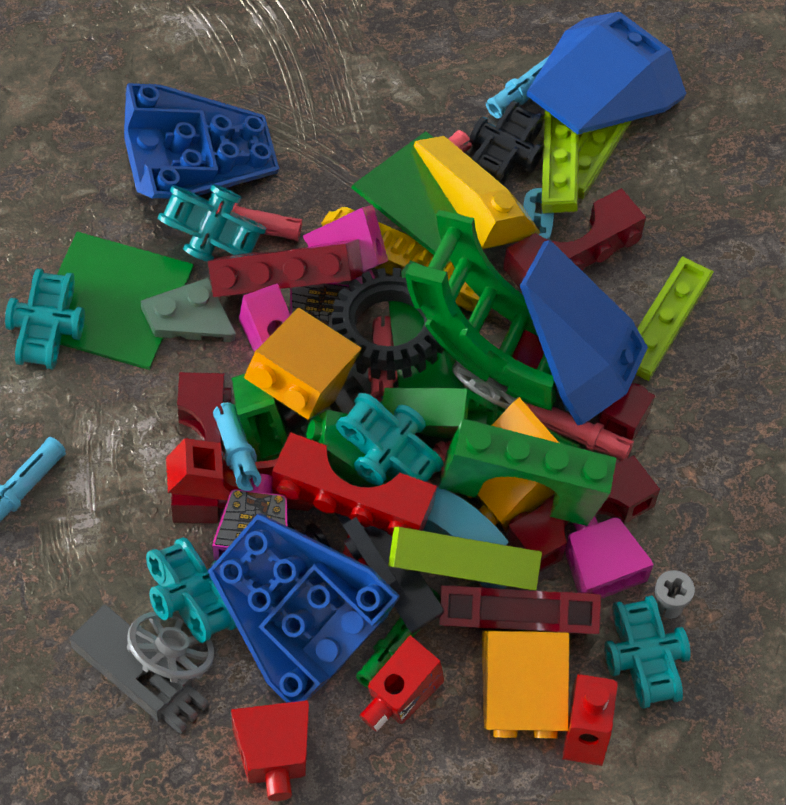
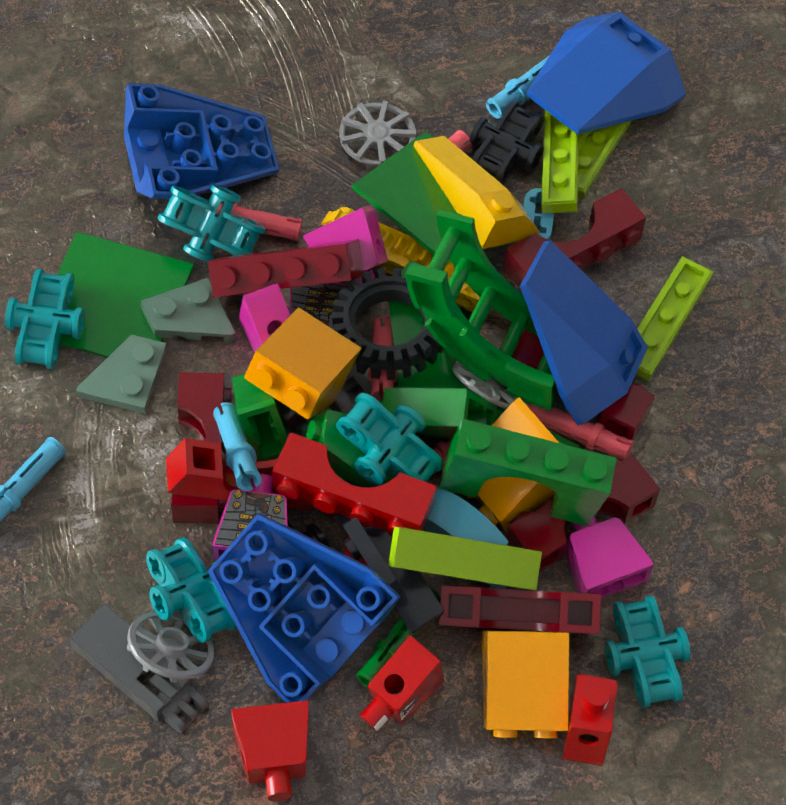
(126, 375): none -> sand green wing
(376, 133): none -> light grey wheel
(666, 585): light grey bush -> none

